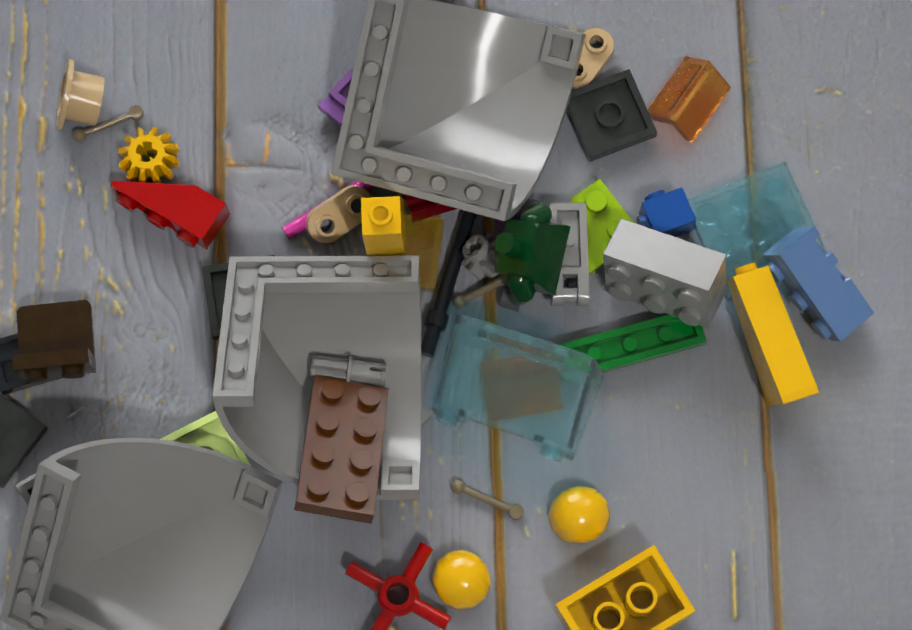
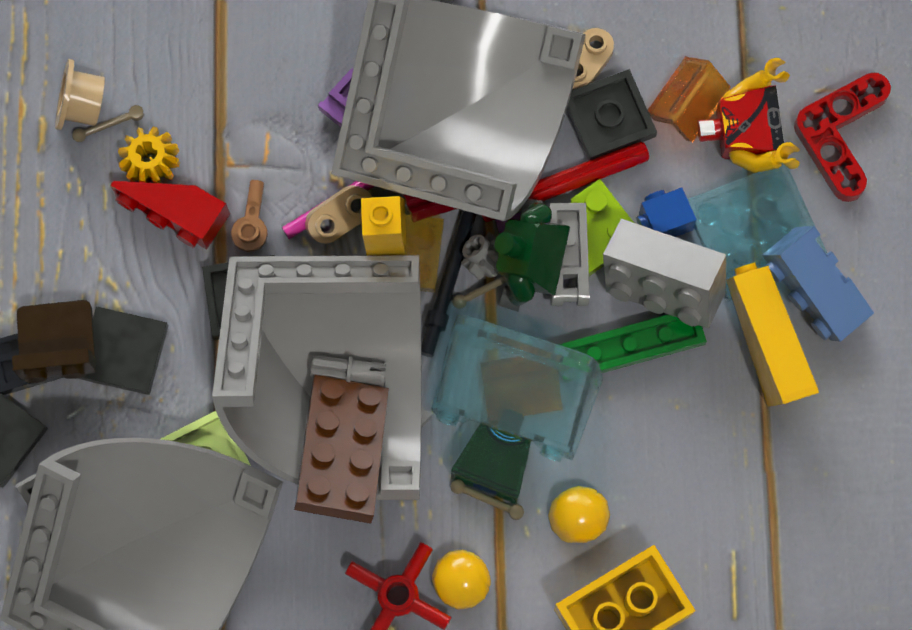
(126, 350): none -> pearl dark grey tile
(249, 231): none -> medium nougat plate
(494, 463): none -> clear green torso
(588, 172): none -> red axle
(751, 123): none -> torso
(828, 133): none -> red beam

